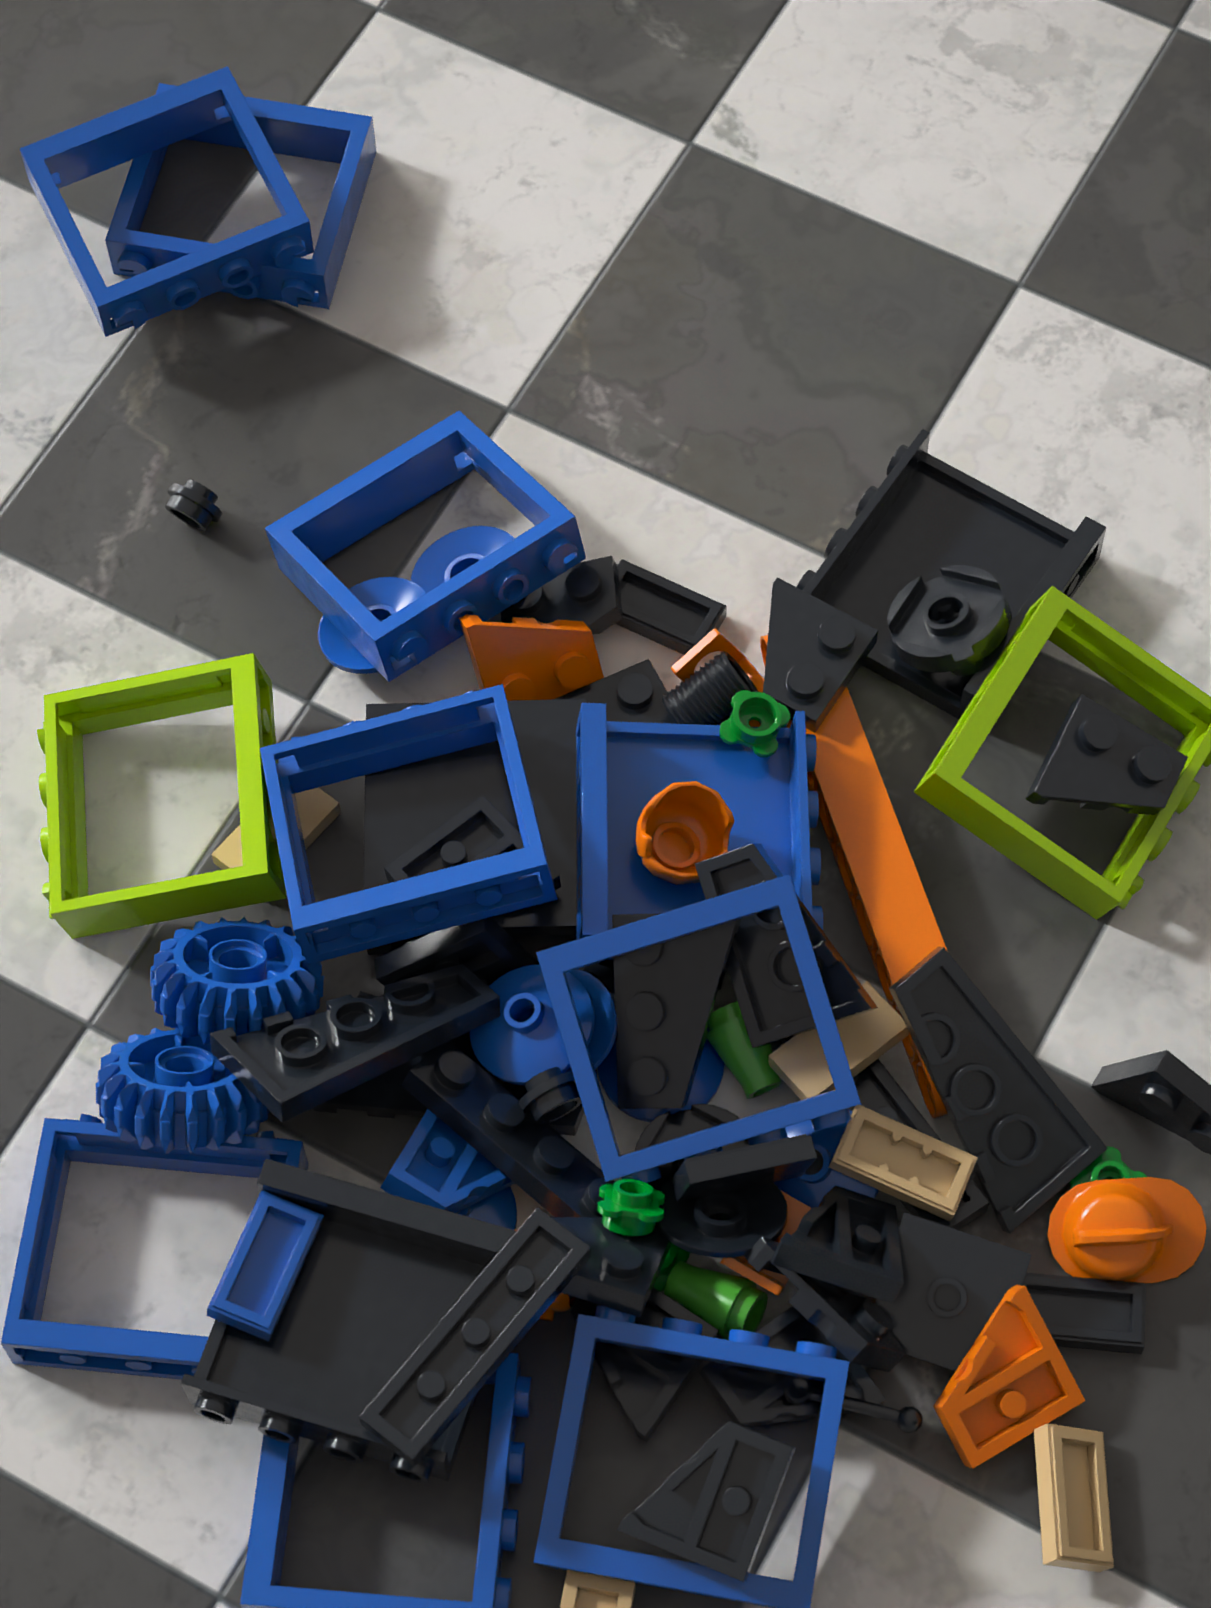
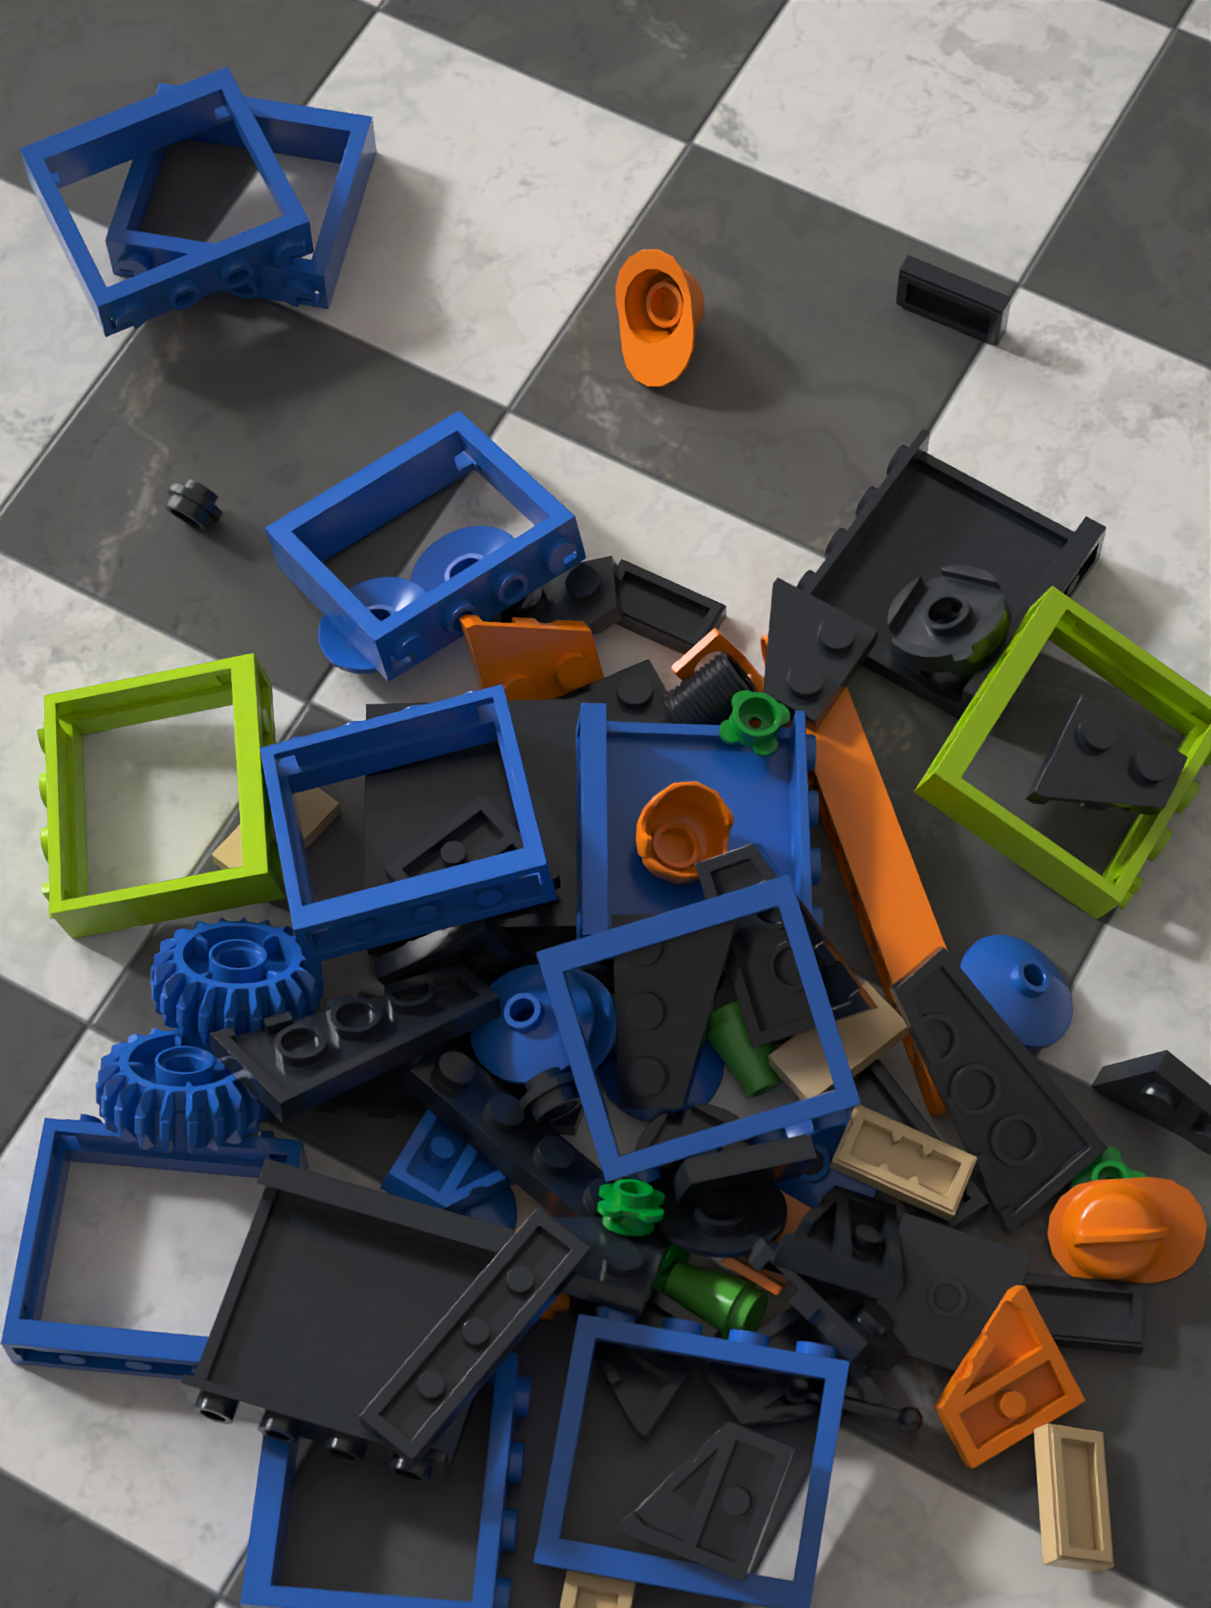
(264, 1265): blue tile -> none
(657, 316): none -> orange piece
(953, 300): none -> black tile
(1021, 988): none -> blue dish

